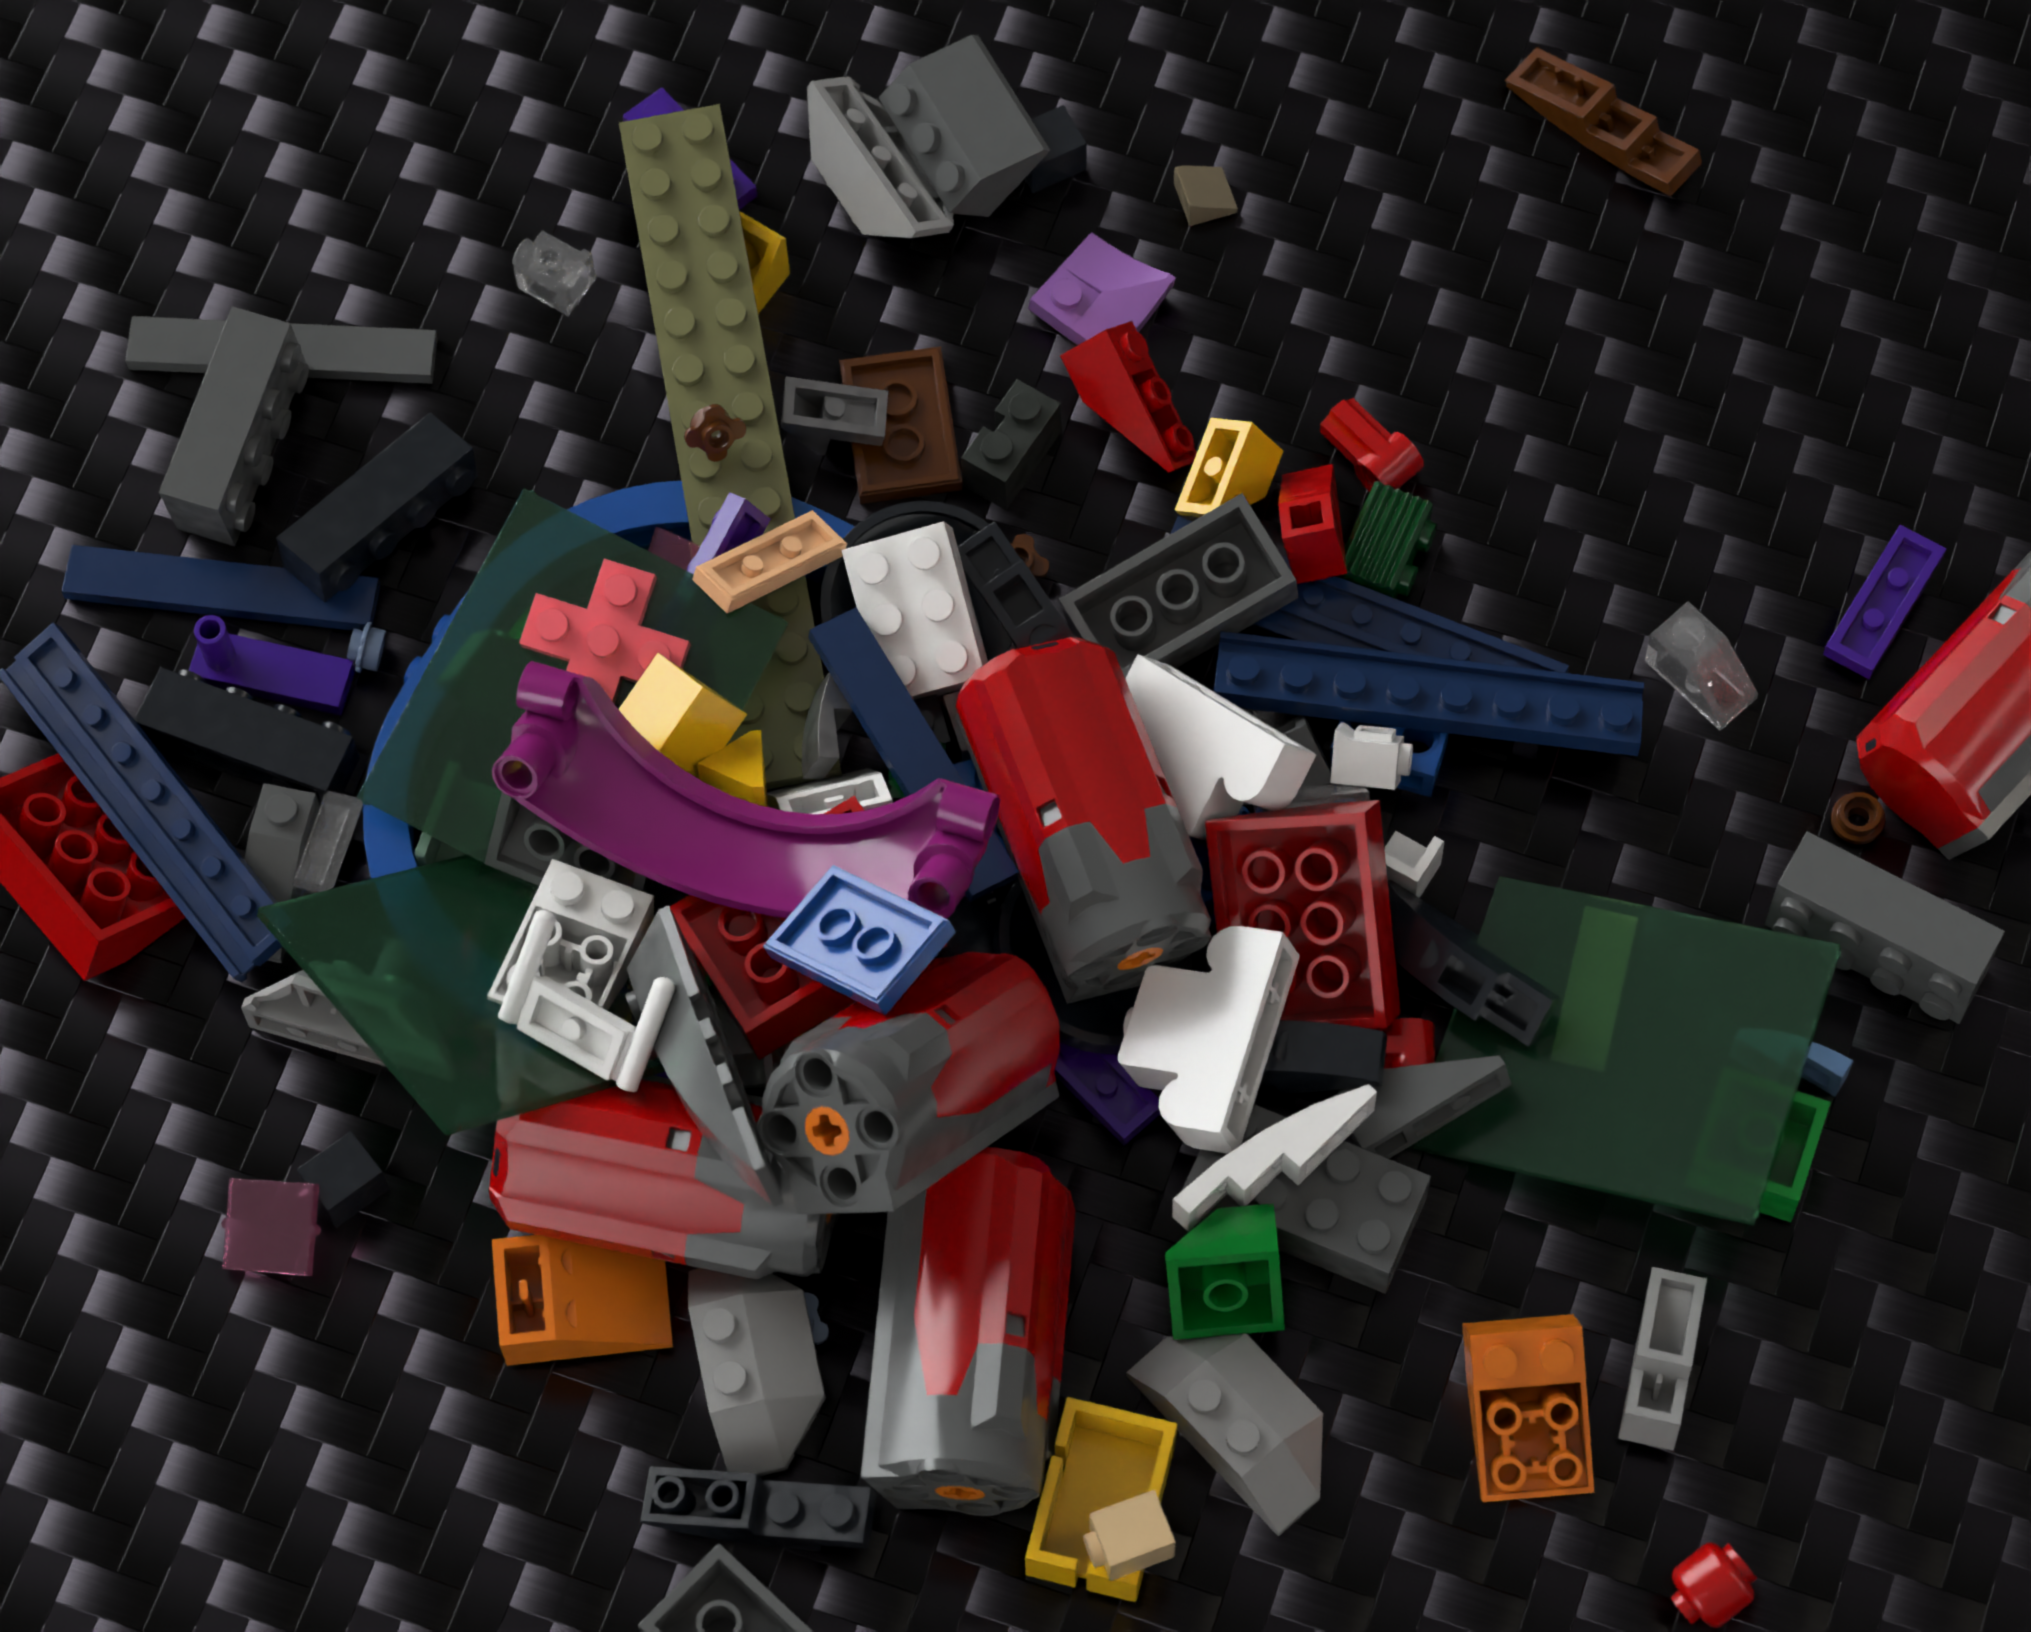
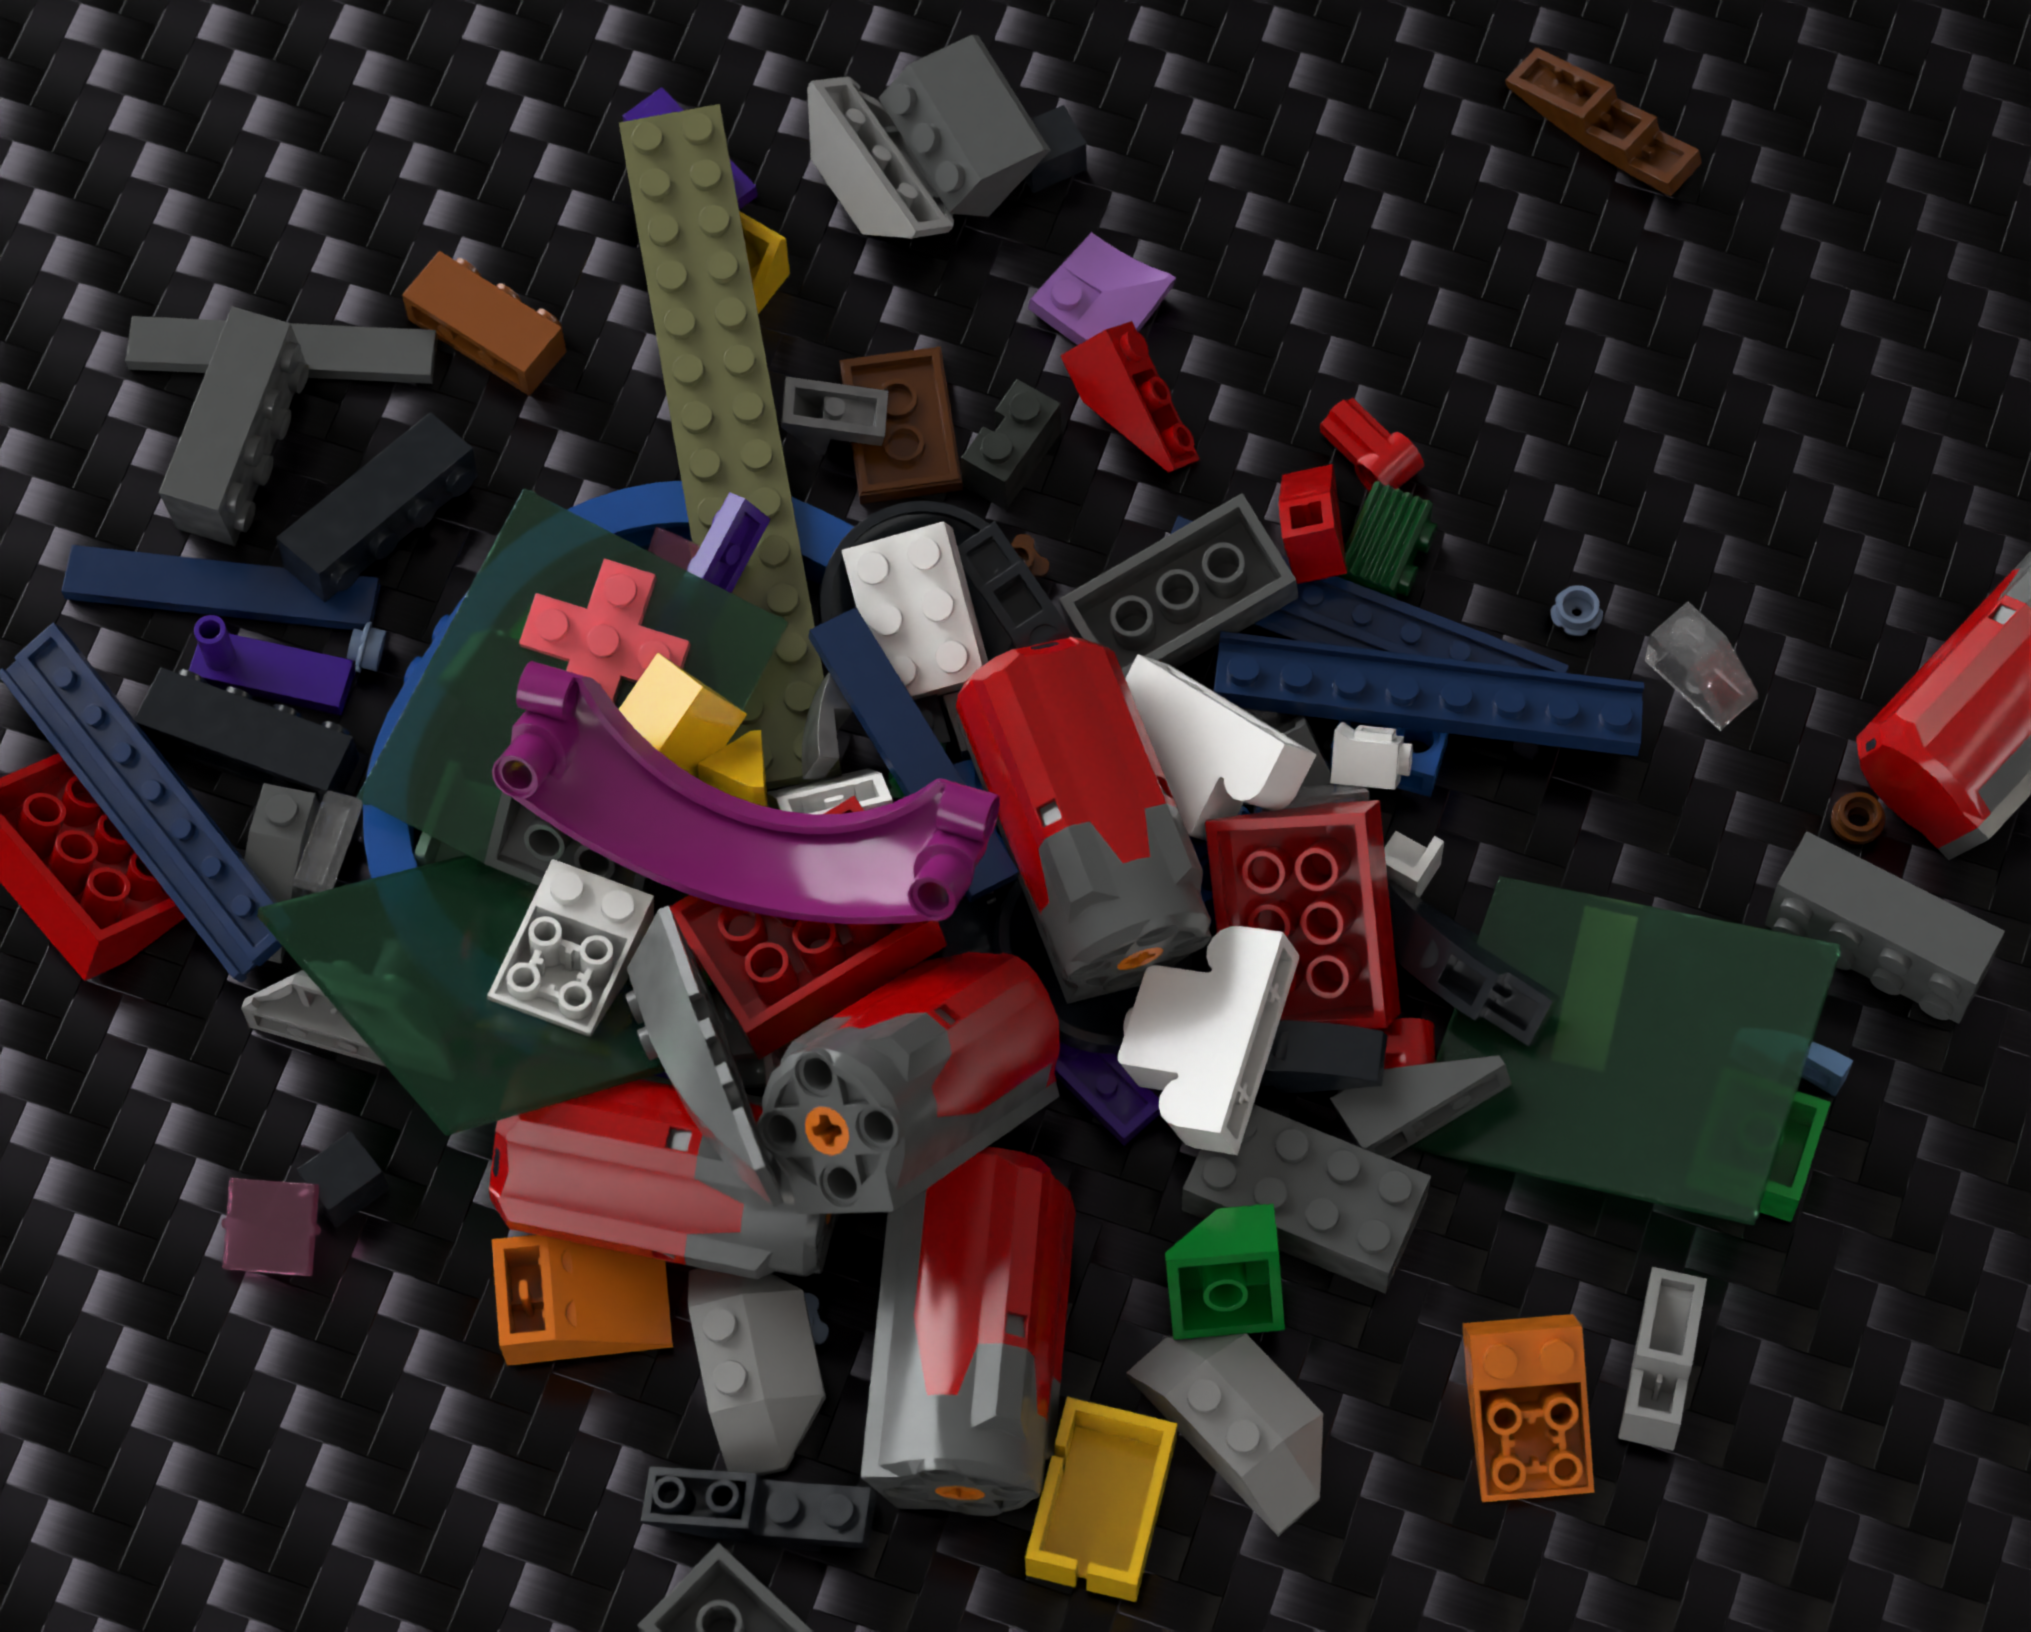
(485, 322): none -> dark orange brick
(561, 282): clear brick -> none
(576, 1024): white plate -> none
(708, 421): reddish brown plate -> none
(769, 561): light nougat tile -> none
(859, 939): tile -> none
(1129, 1536): tan brick -> none
(1203, 193): dark tan slope -> none
(1230, 461): yellow slope -> none
(1288, 1146): white slope -> none
(1577, 598): none -> sand blue plate
(1712, 1585): red head -> none
(1884, 602): dark purple plate -> none

